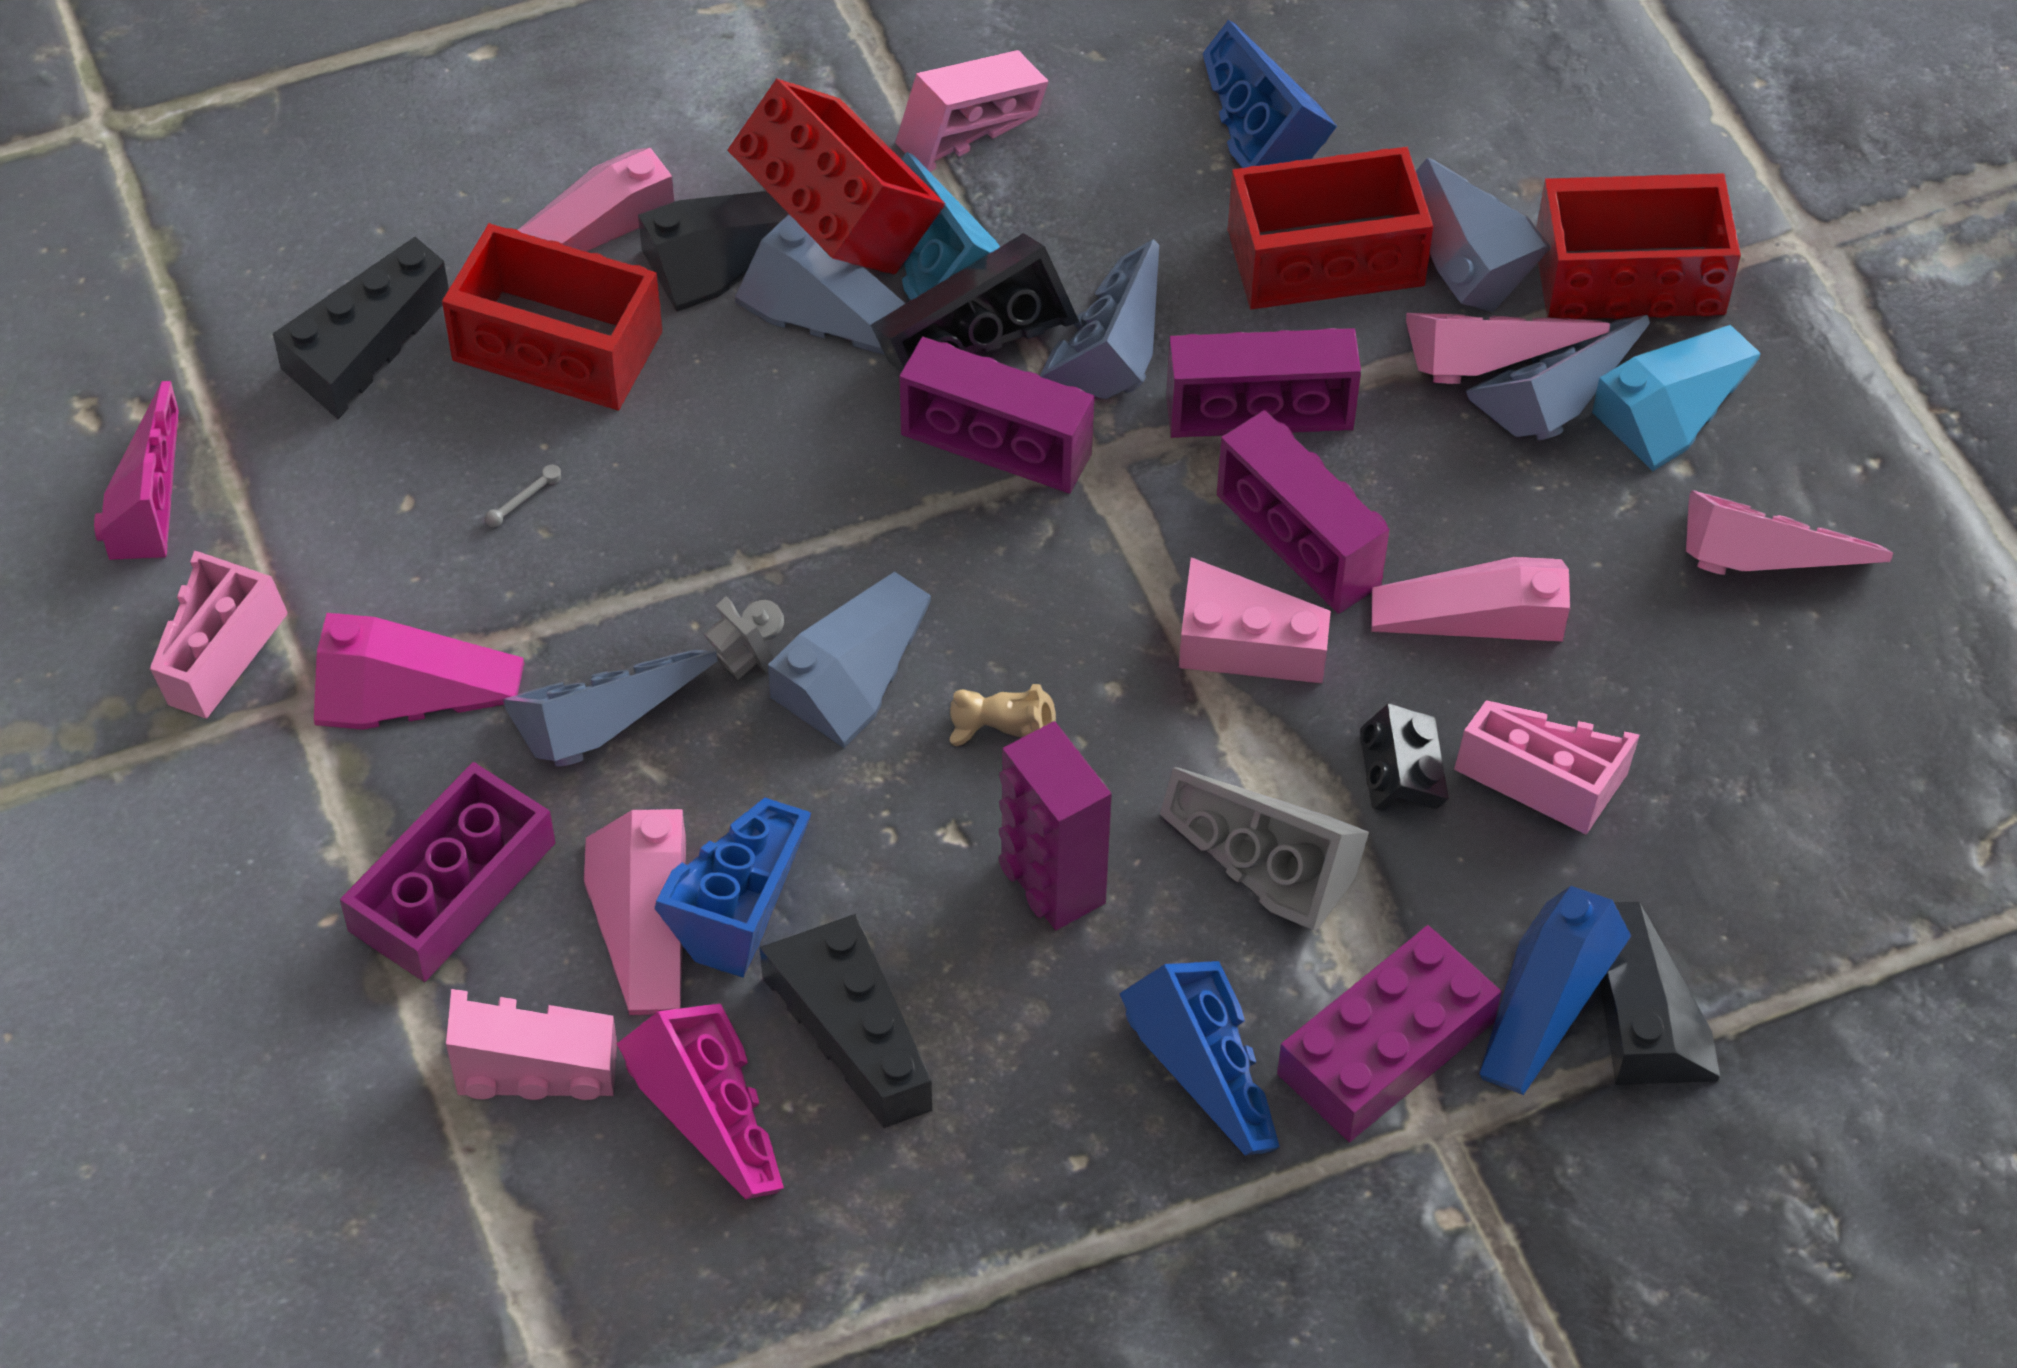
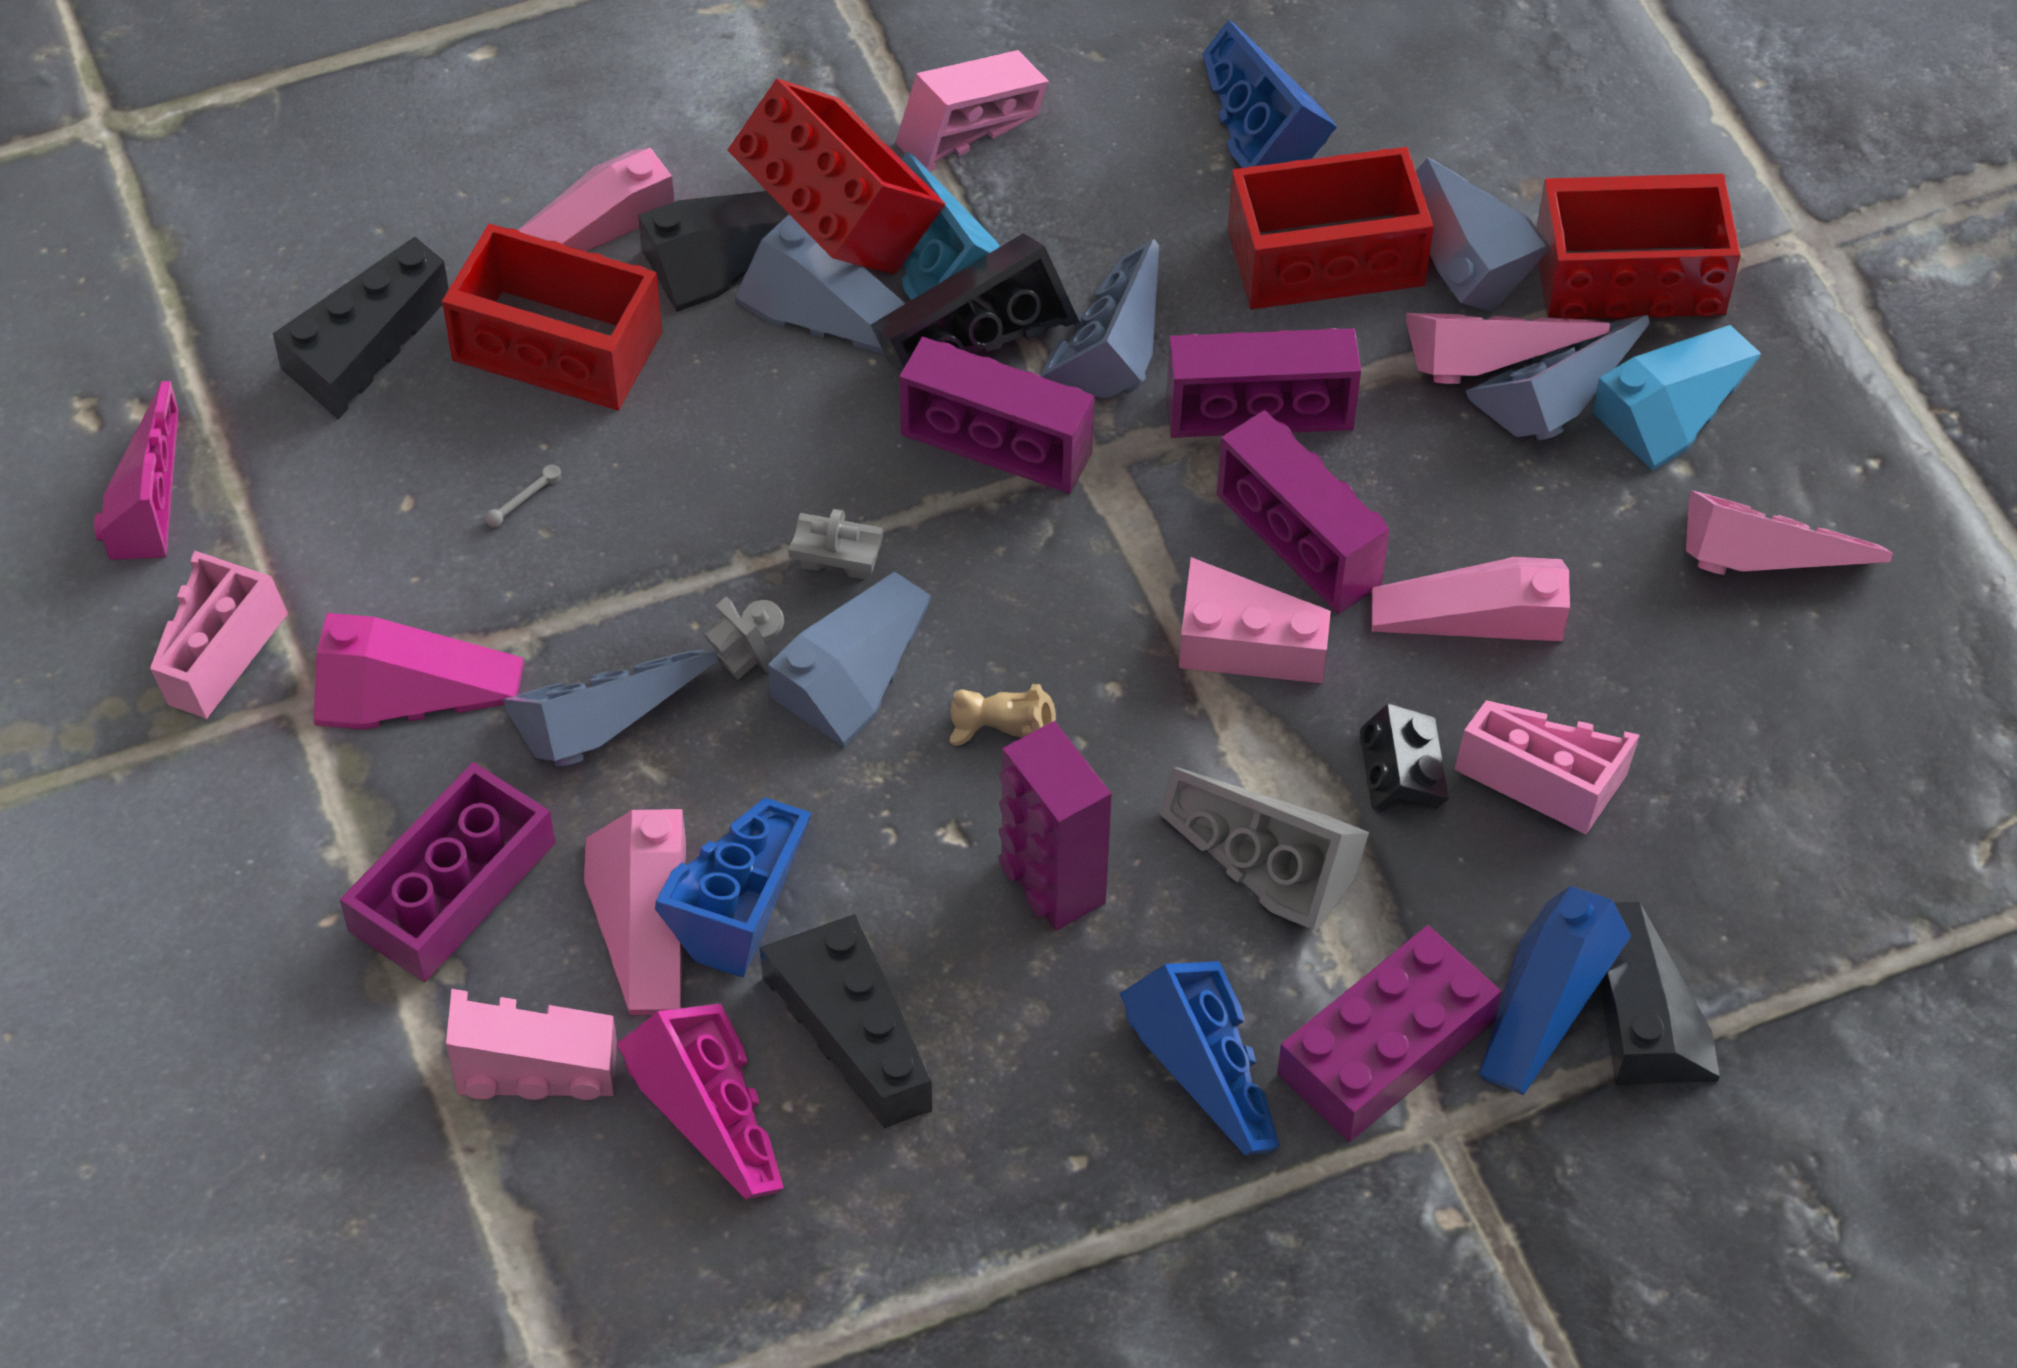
(836, 543): none -> light grey hips

